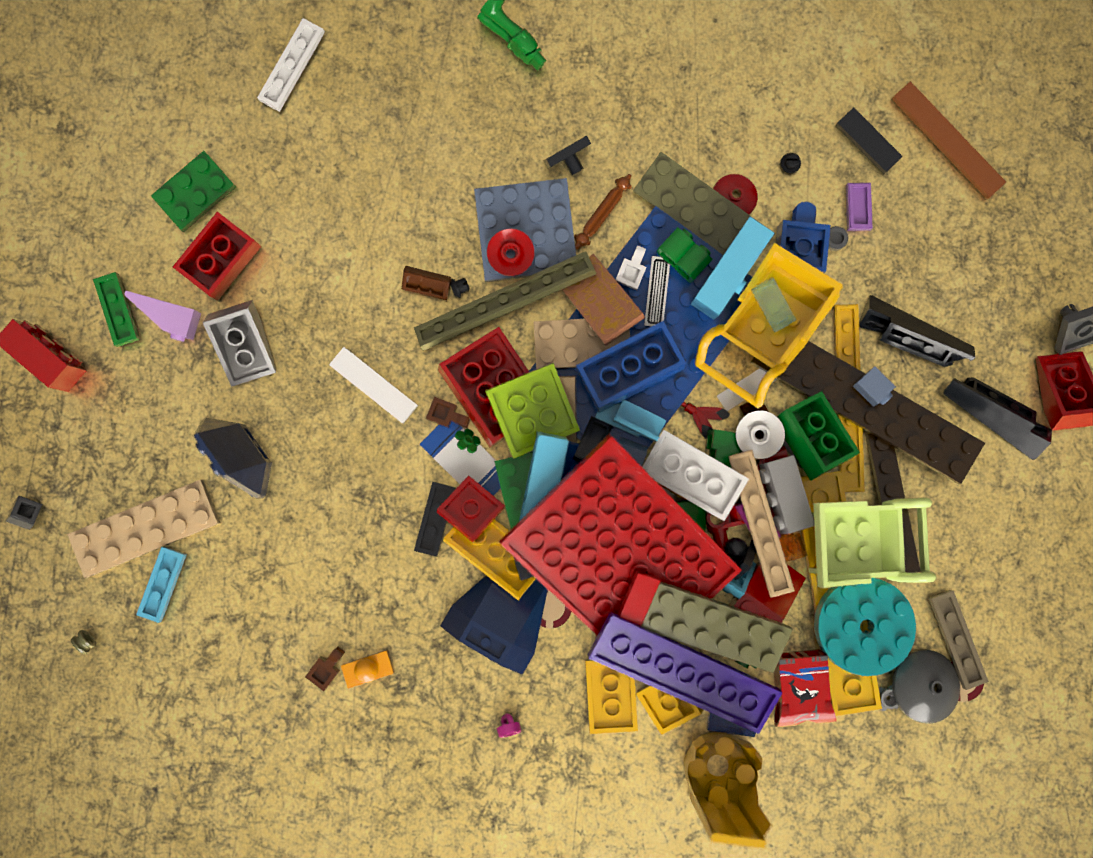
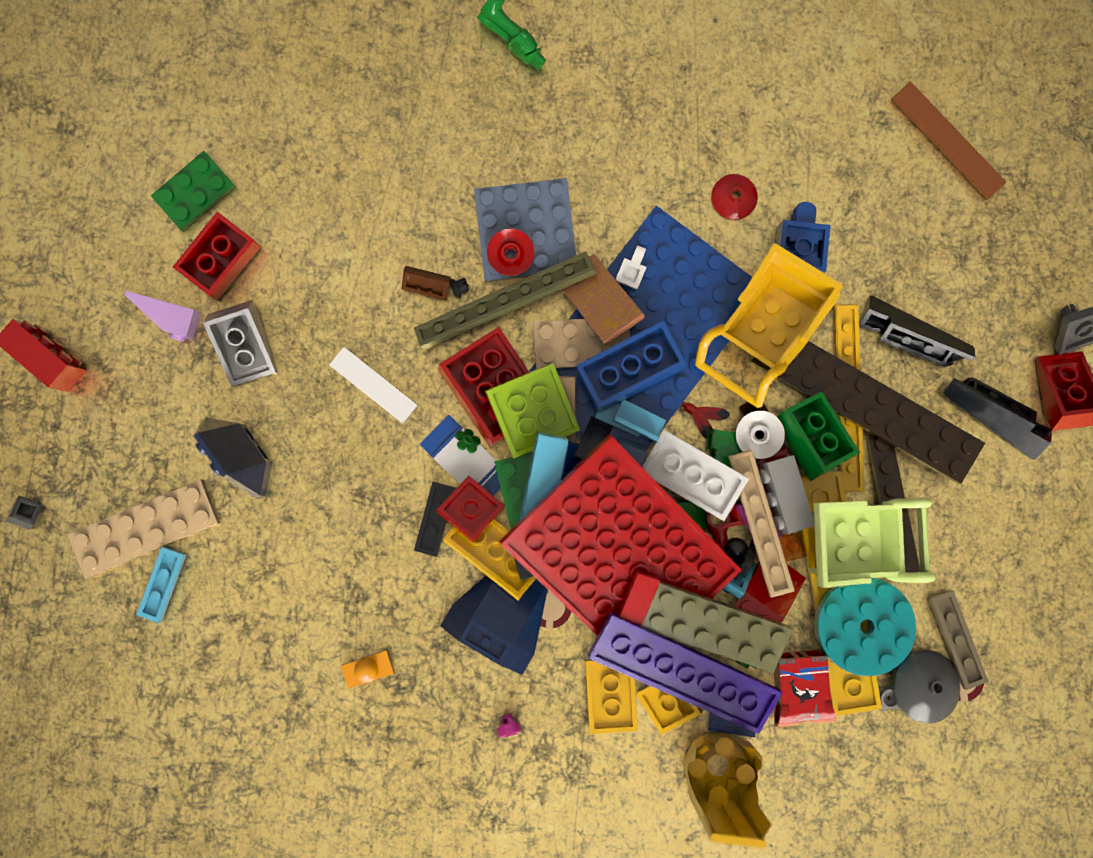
(83, 641): olive bush -> none
(116, 309): green plate -> none
(291, 64): white plate -> none
(324, 670): reddish brown plate -> none
(444, 413): reddish brown plate -> none
(569, 156): black tile -> none
(602, 211): dark orange wheel -> none
(657, 291): sticker -> none
(684, 254): green brick -> none
(691, 203): olive plate -> none
(732, 268): medium azure brick -> none
(750, 384): white sticker -> none
(773, 304): clear light blue tile -> none
(790, 163): black piece -> none
(838, 238): dark grey tile -> none
(859, 206): medium lavender tile -> none
(868, 140): black tile -> none
(875, 387): sand blue brick -> none

